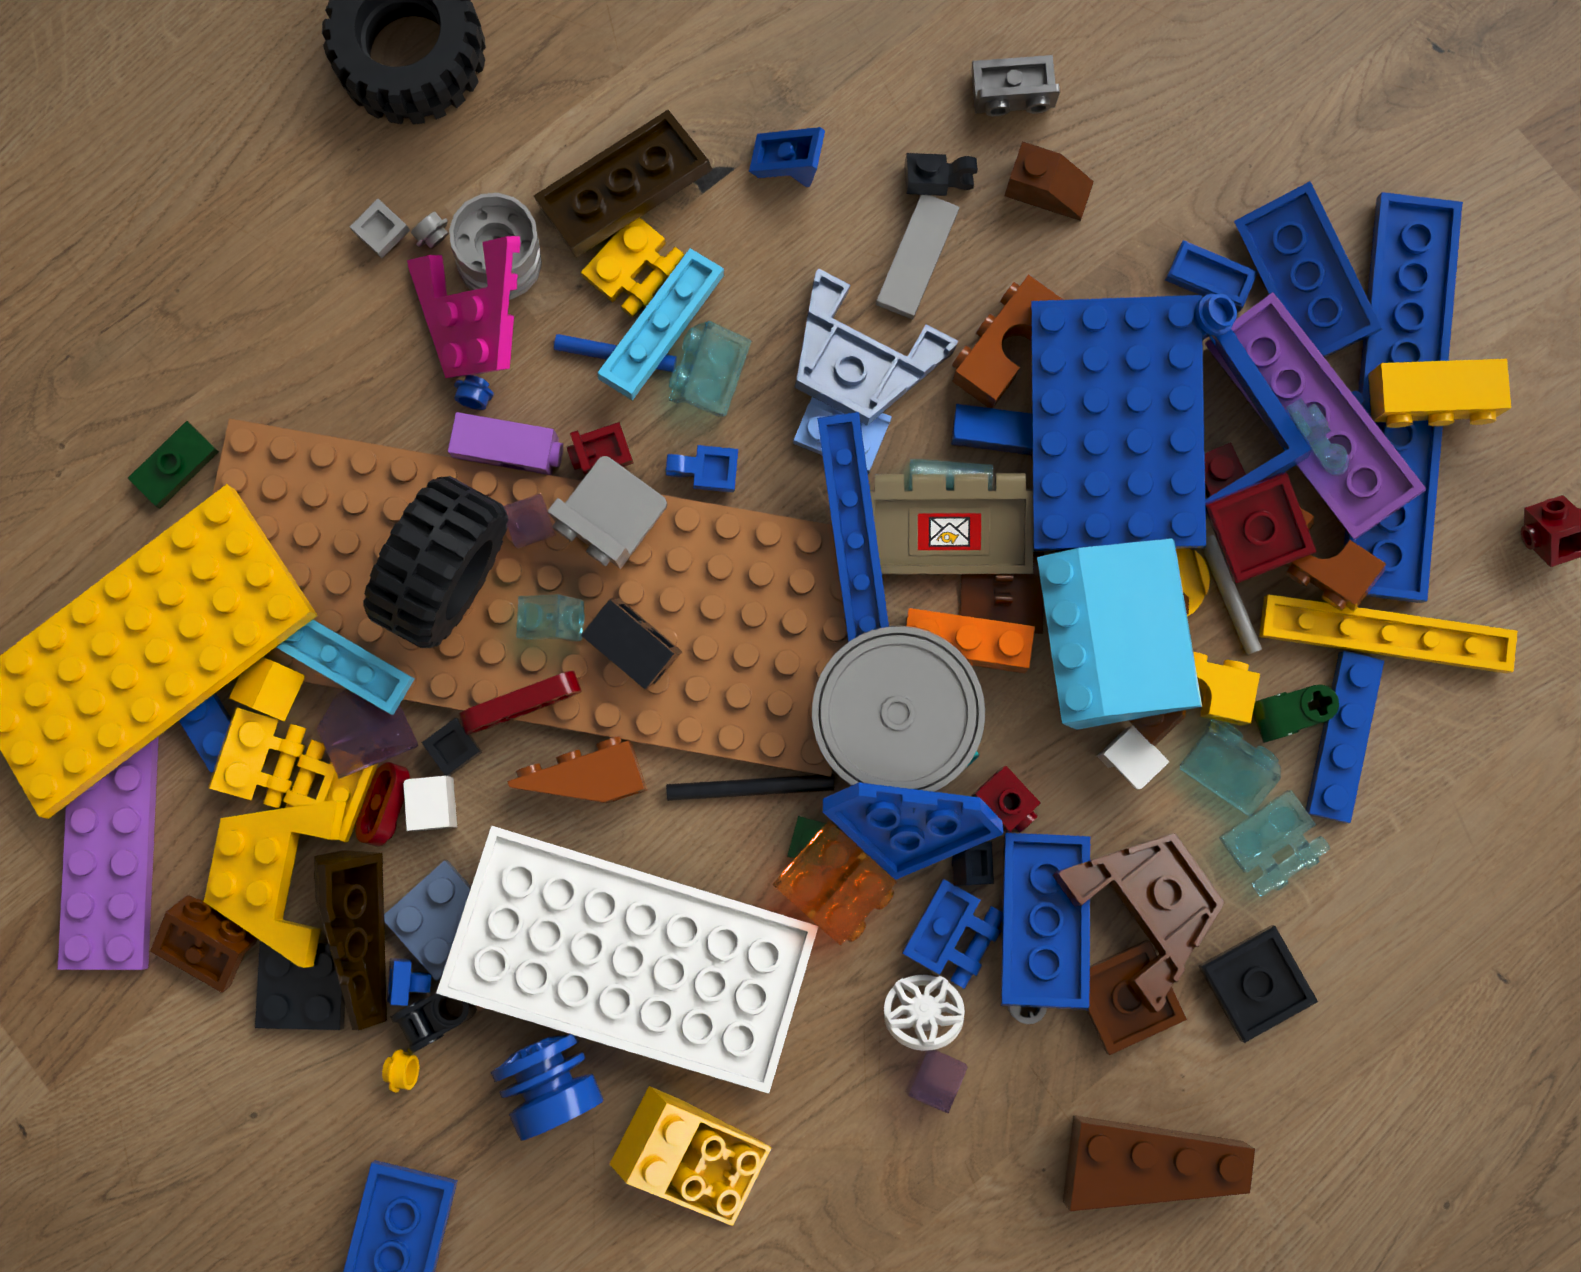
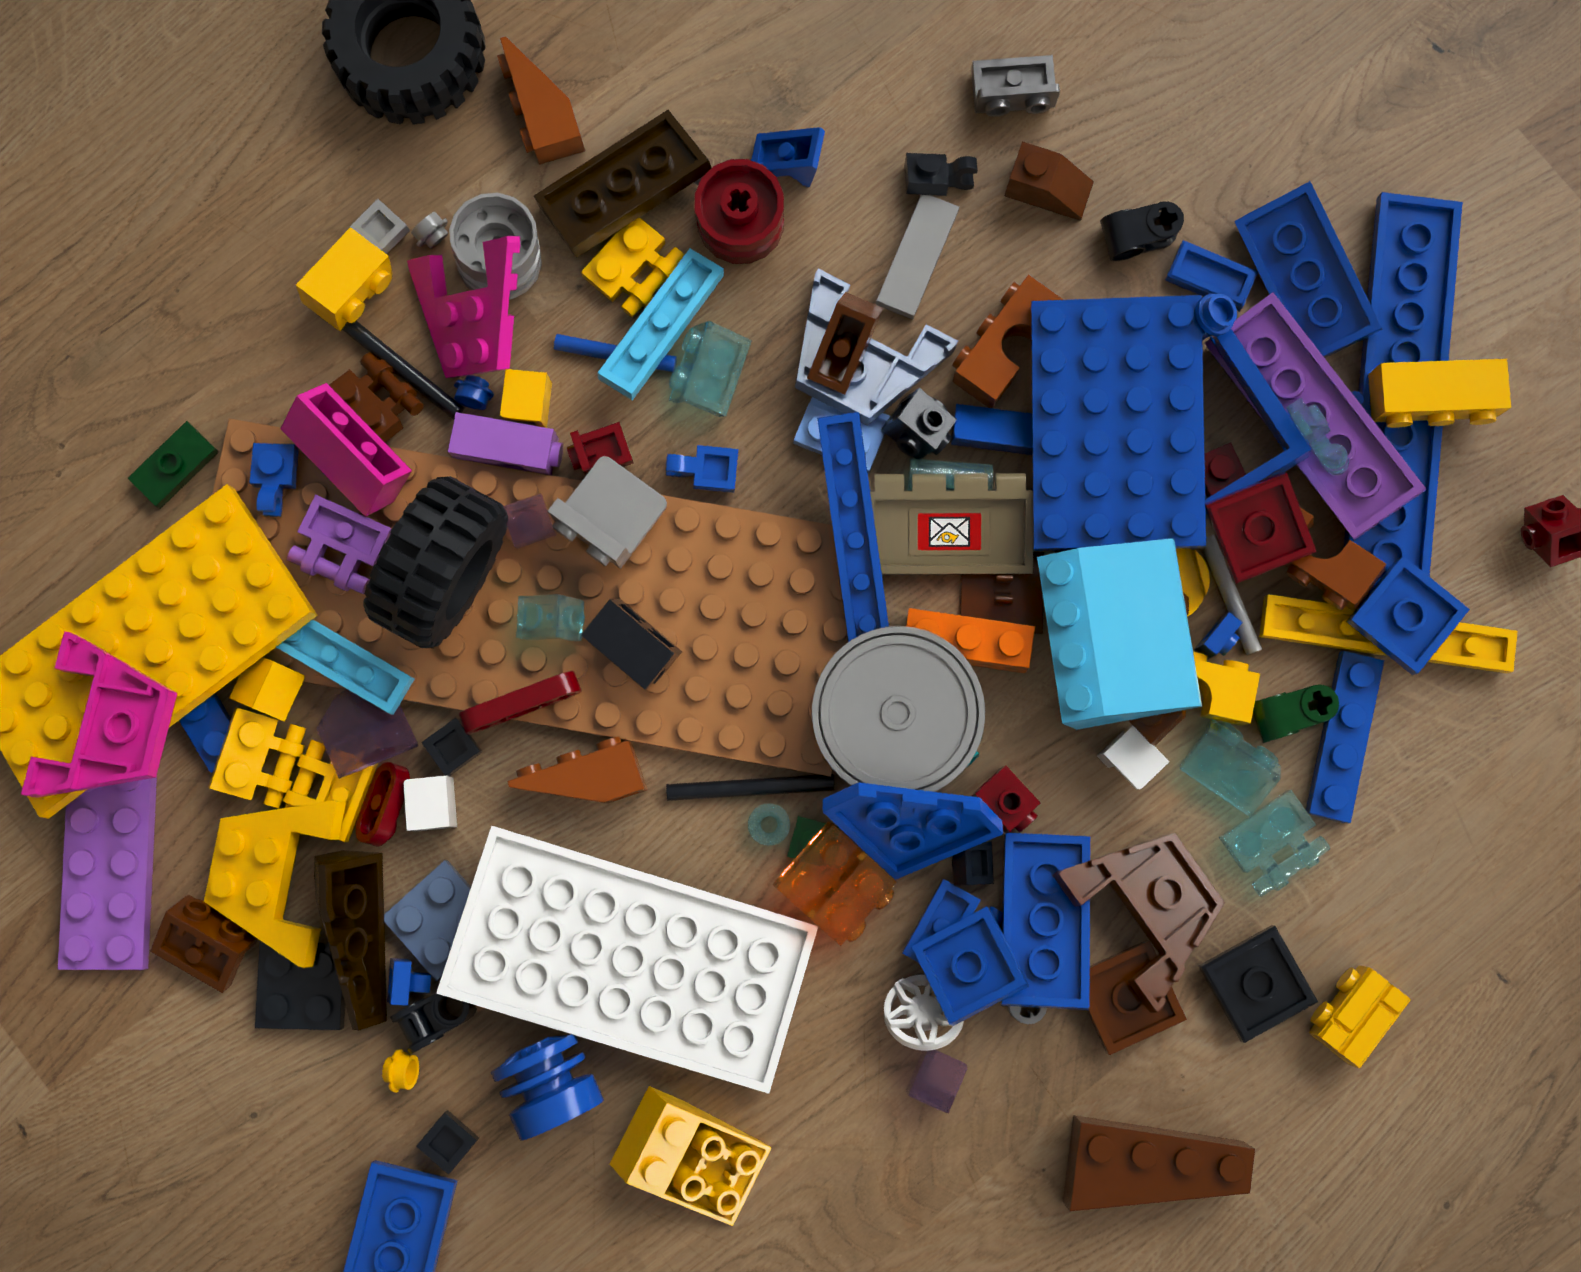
(119, 730): none -> dark pink wing
(272, 471): none -> blue plate
(344, 279): none -> yellow piece
(345, 449): none -> dark pink brick
(345, 532): none -> medium lavender plate
(361, 398): none -> reddish brown plate
(403, 368): none -> black bar
(447, 1142): none -> black plate
(526, 396): none -> yellow panel
(546, 109): none -> dark orange slope
(735, 188): none -> dark red wheel
(759, 814): none -> clear light blue plate
(844, 342): none -> reddish brown slope
(920, 425): none -> black brick
(970, 966): none -> blue plate
(1134, 230): none -> black piece
(1220, 637): none -> blue plate
(1358, 1015): none -> yellow brick
(1407, 615): none -> blue plate

